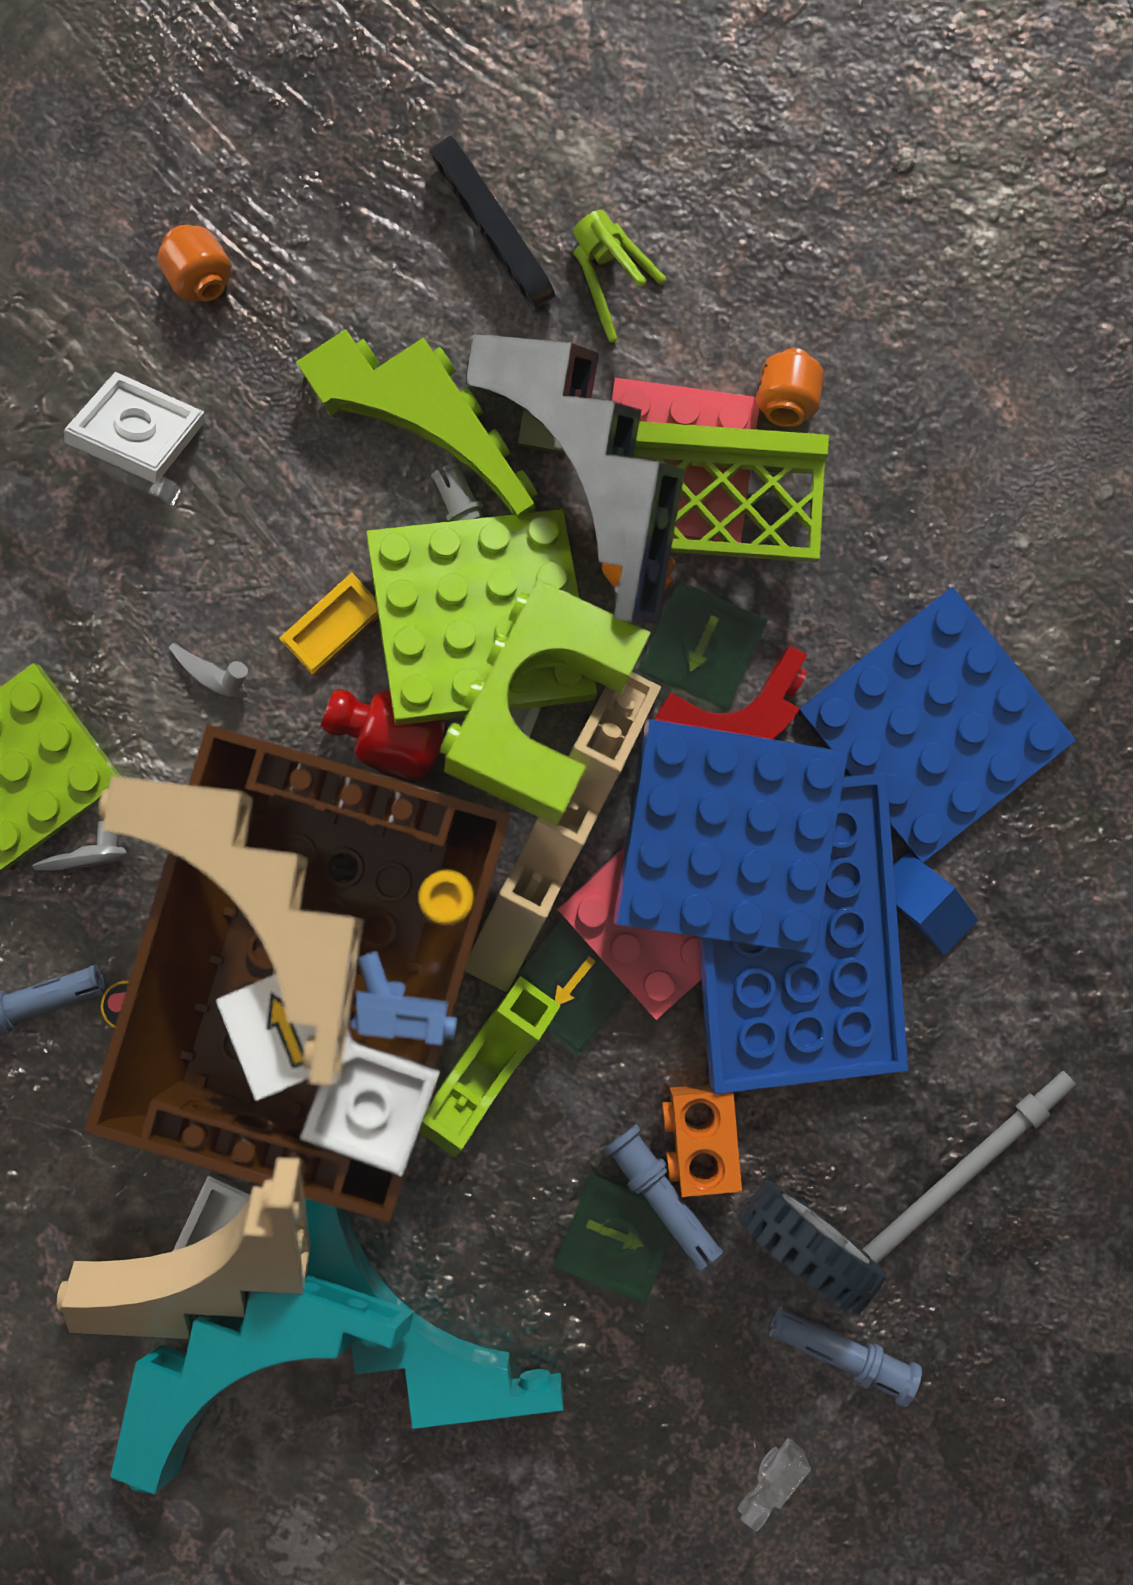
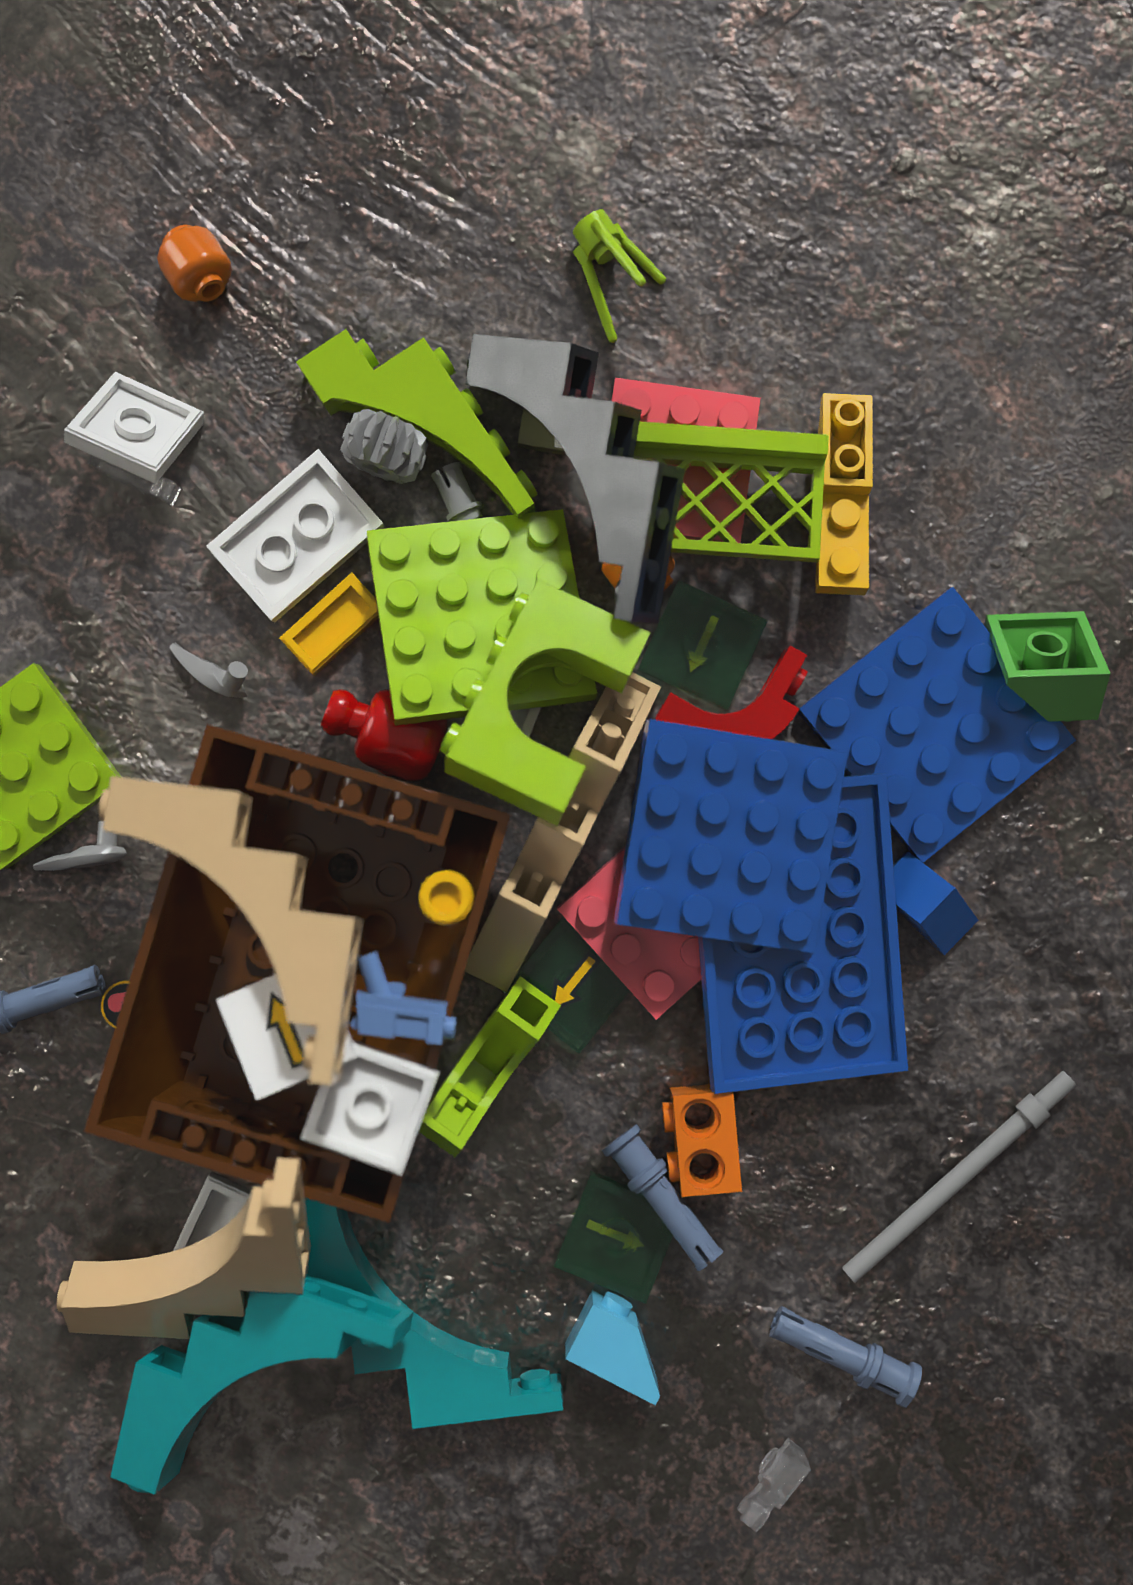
(295, 536): none -> white plate
(384, 446): none -> light grey gear
(492, 223): black beam -> none
(612, 1345): none -> medium azure slope
(790, 387): orange head -> none
(812, 1248): black wheel -> none
(846, 492): none -> yellow slope
(1051, 662): none -> bright green slope

